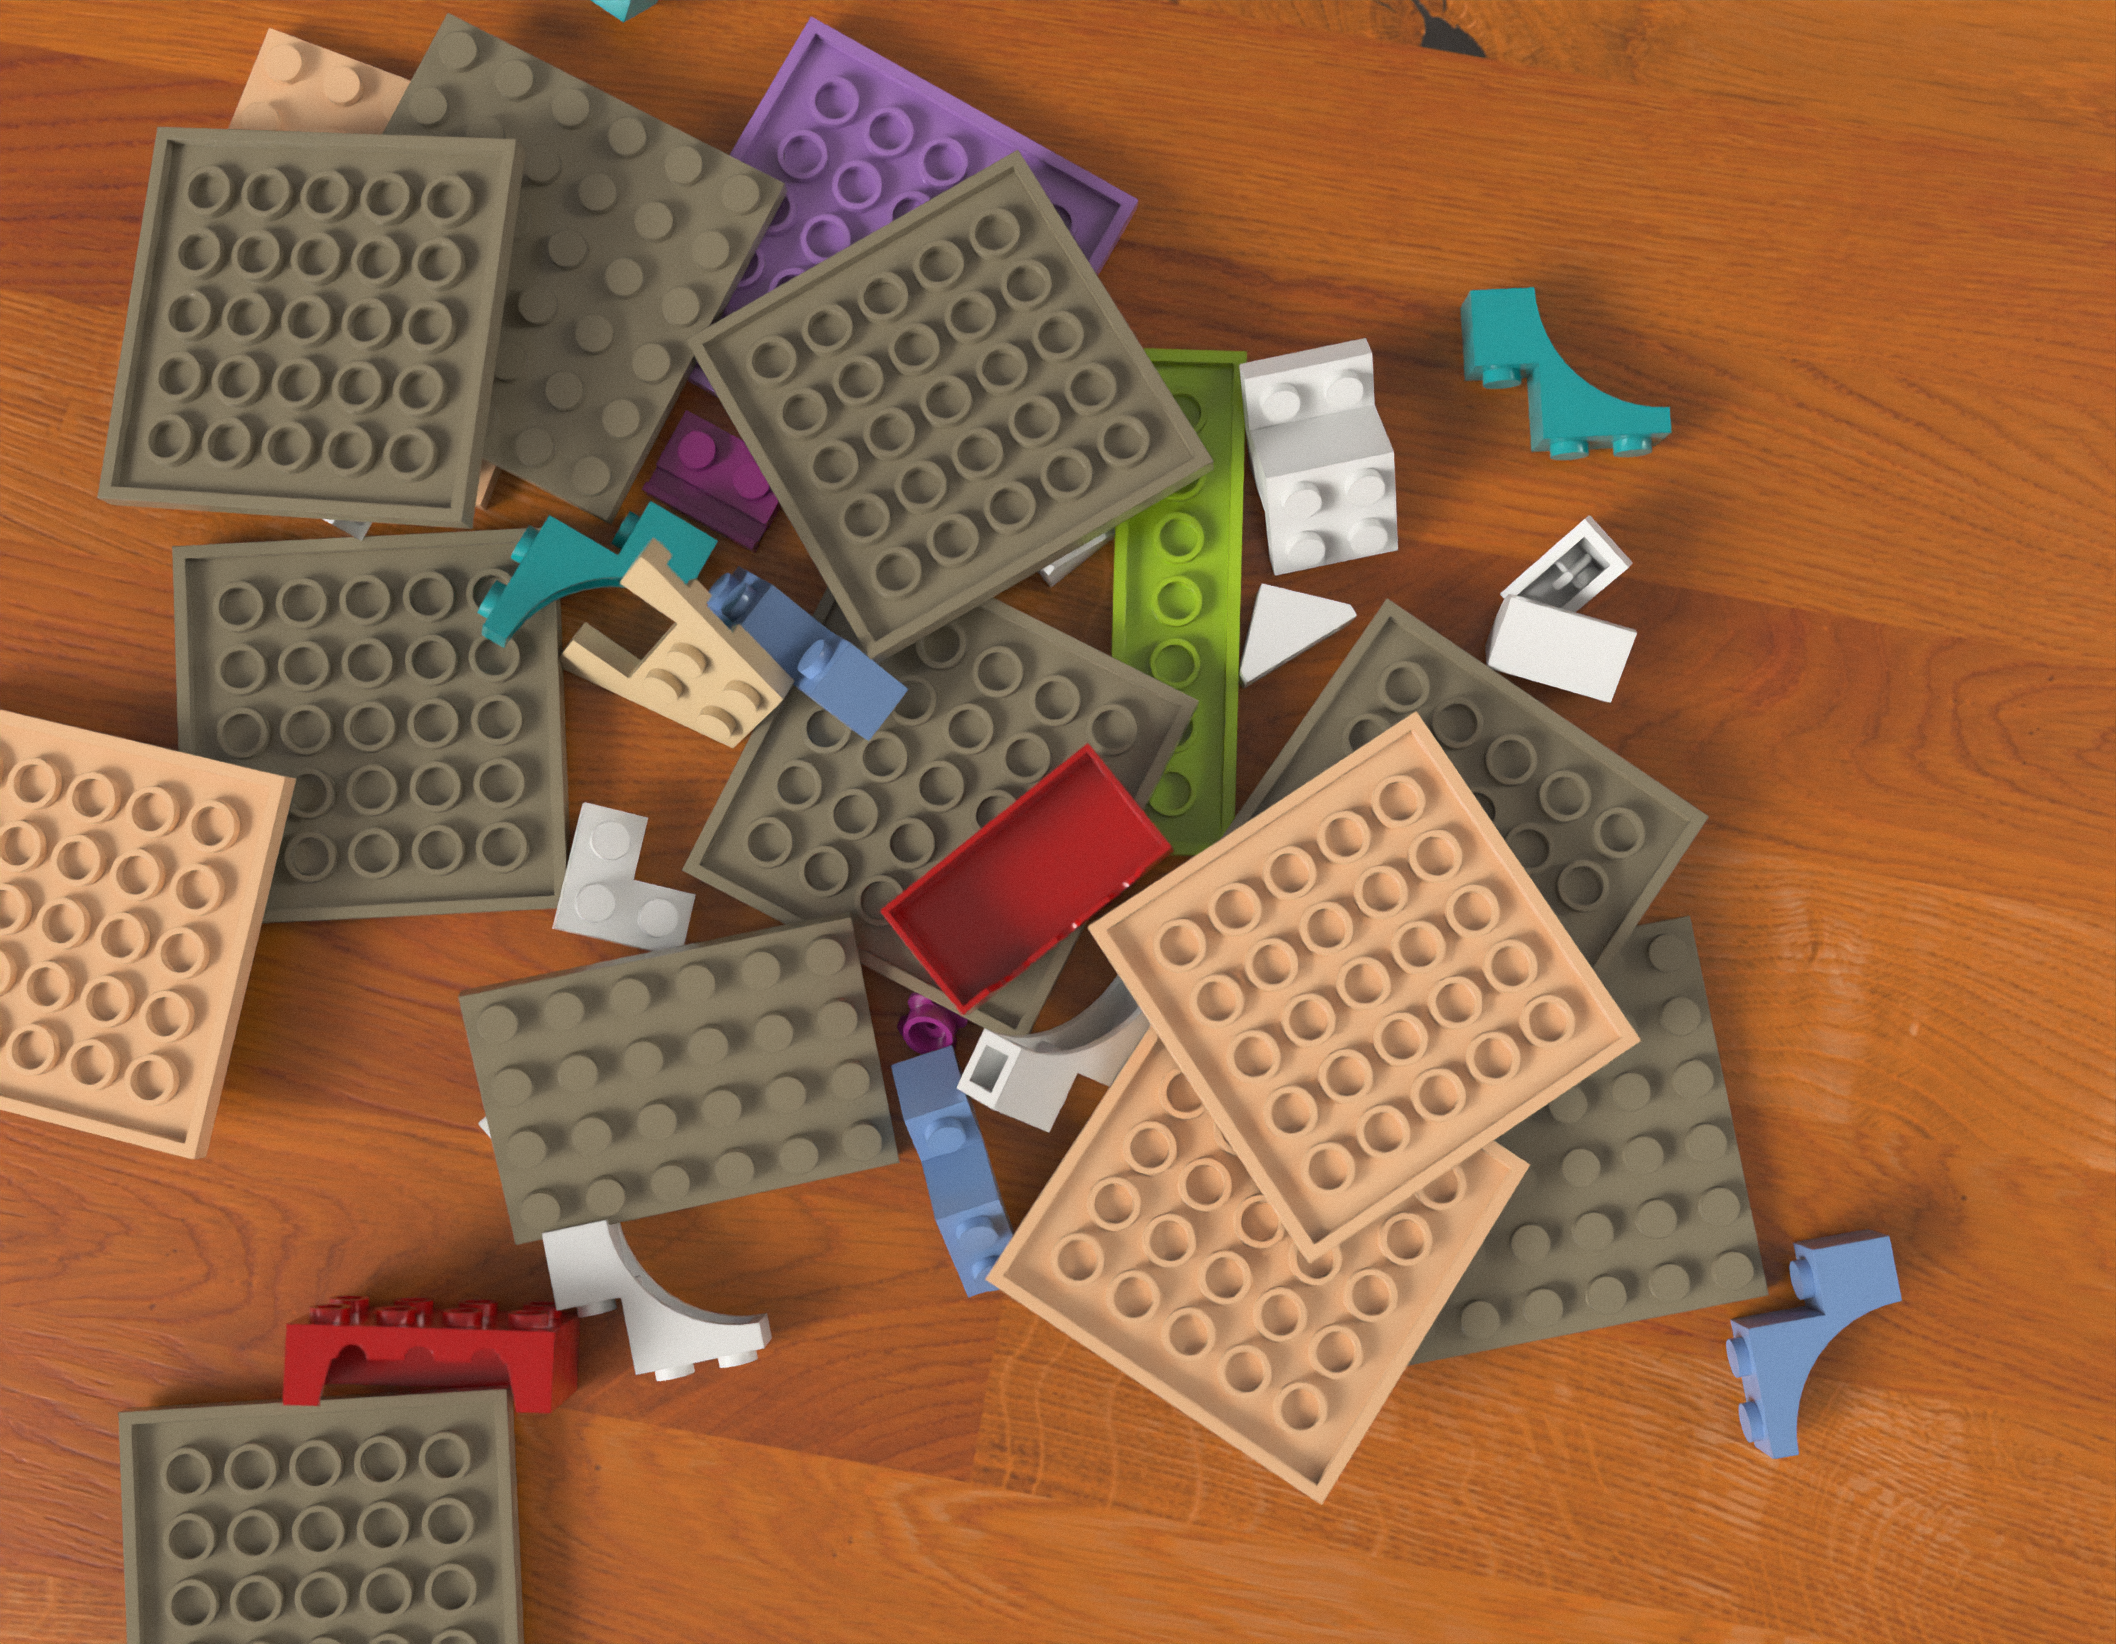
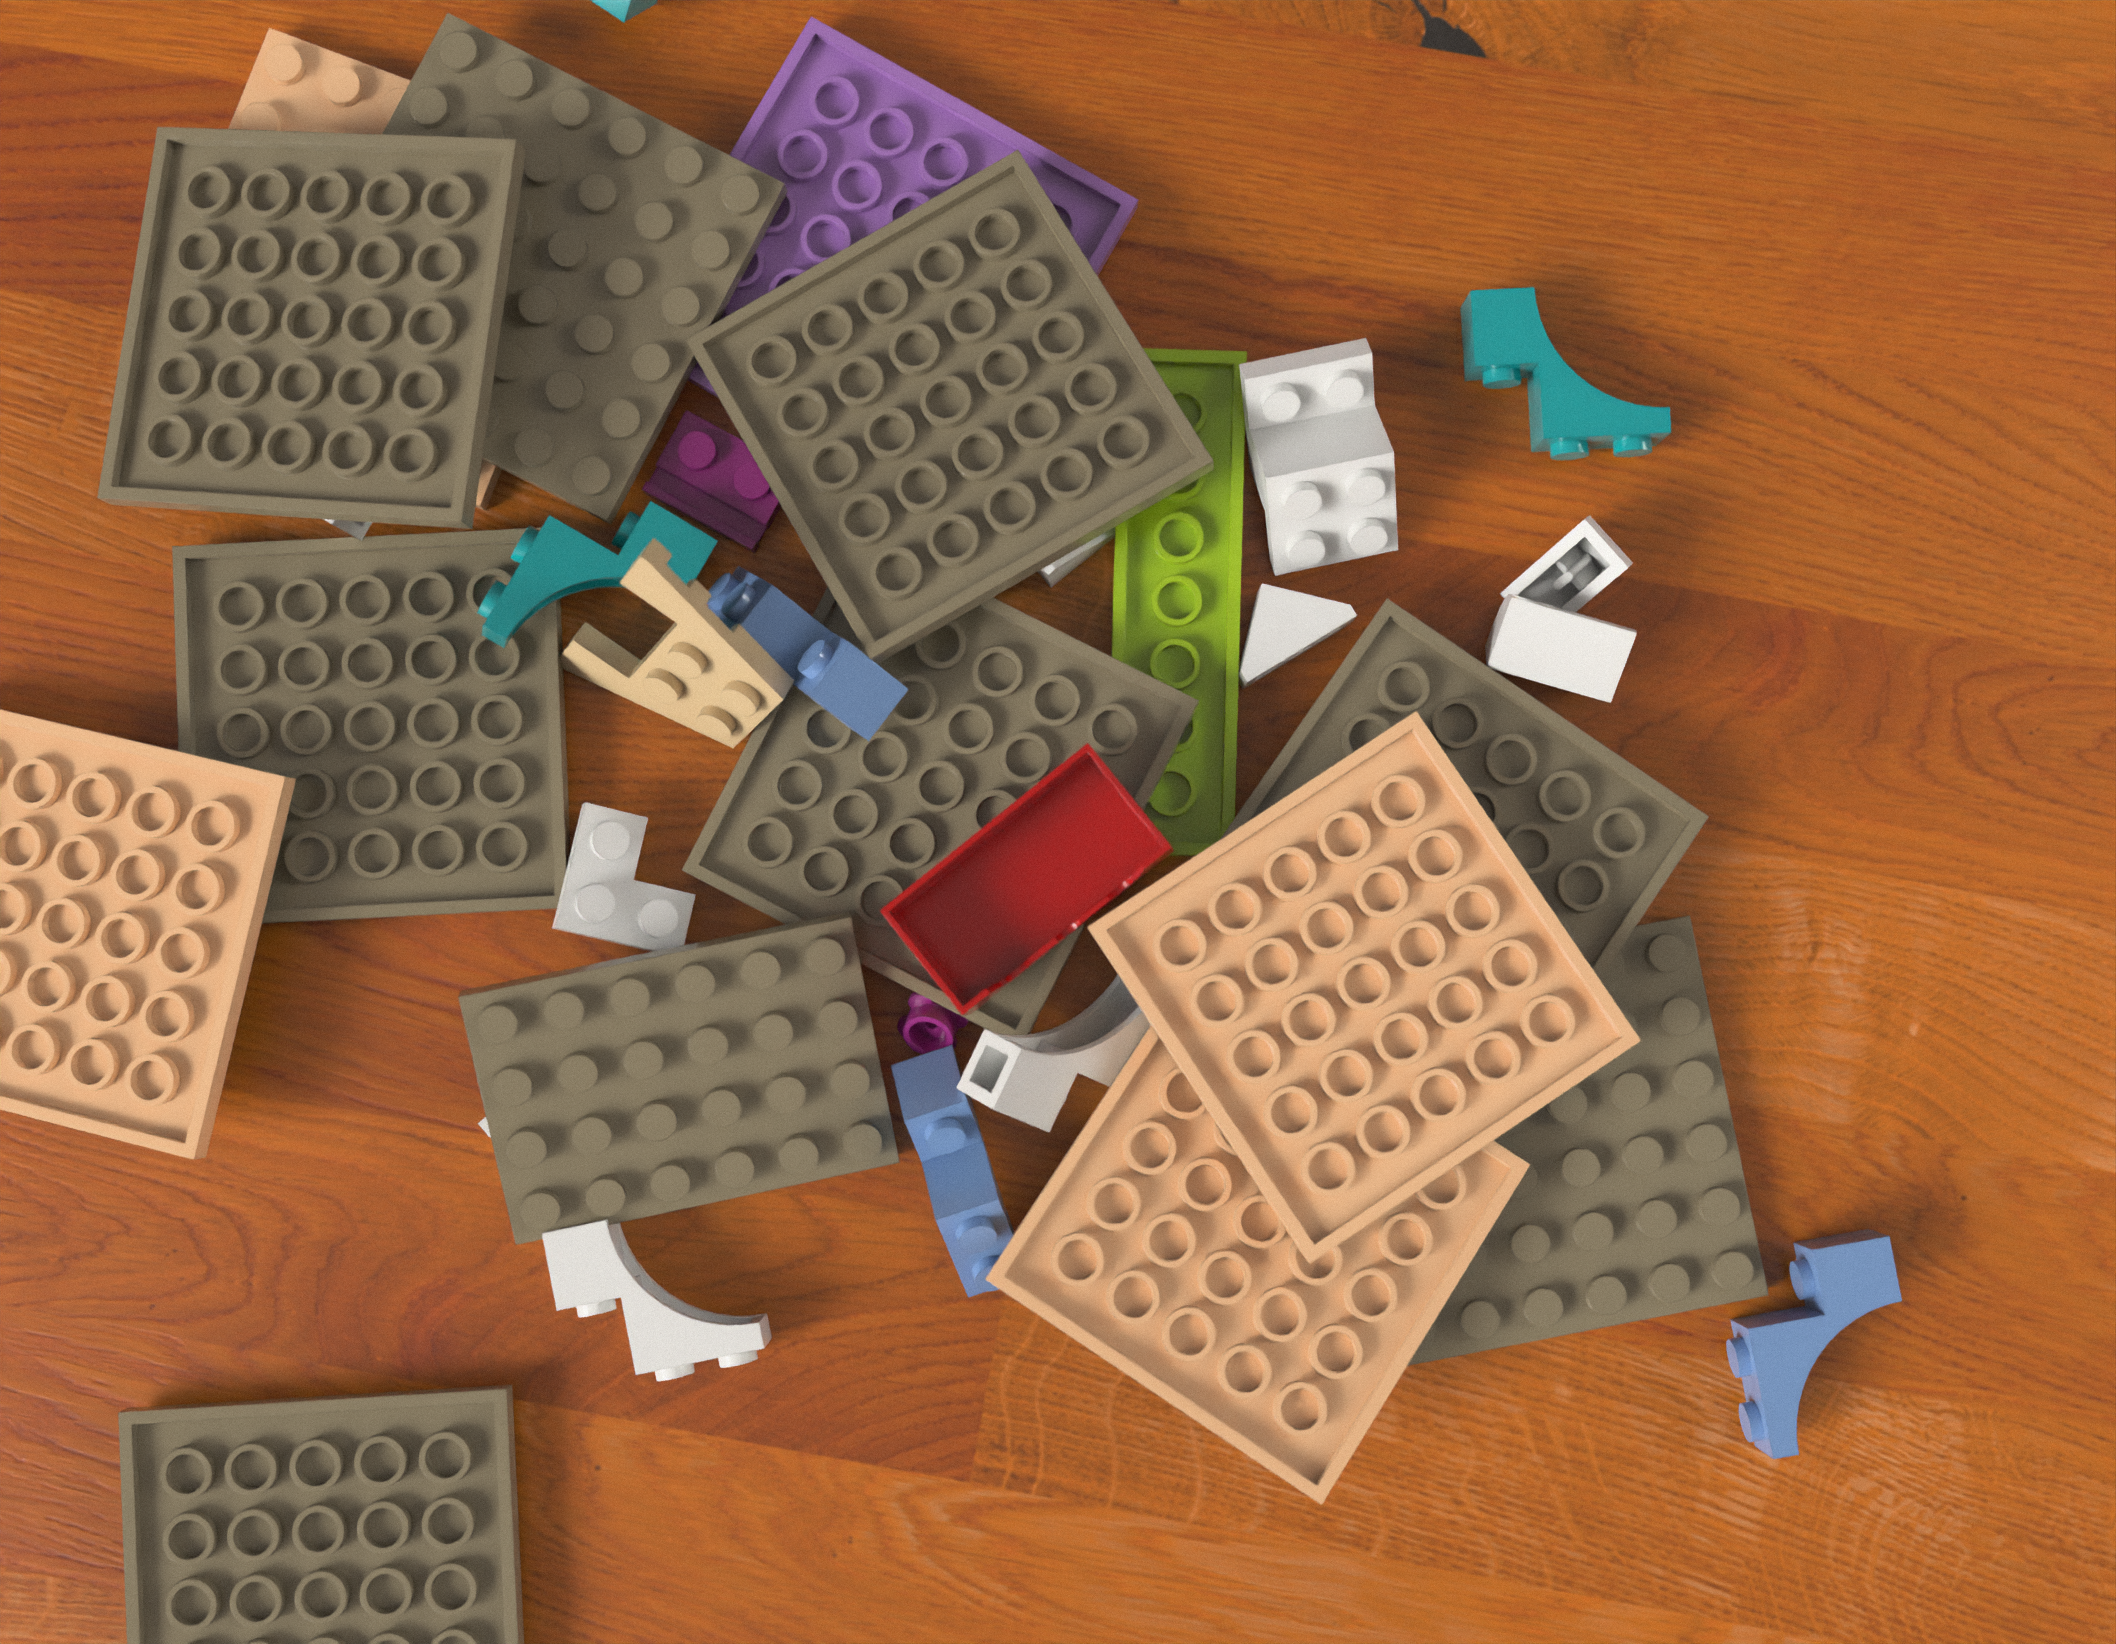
(434, 1348): red piece -> none

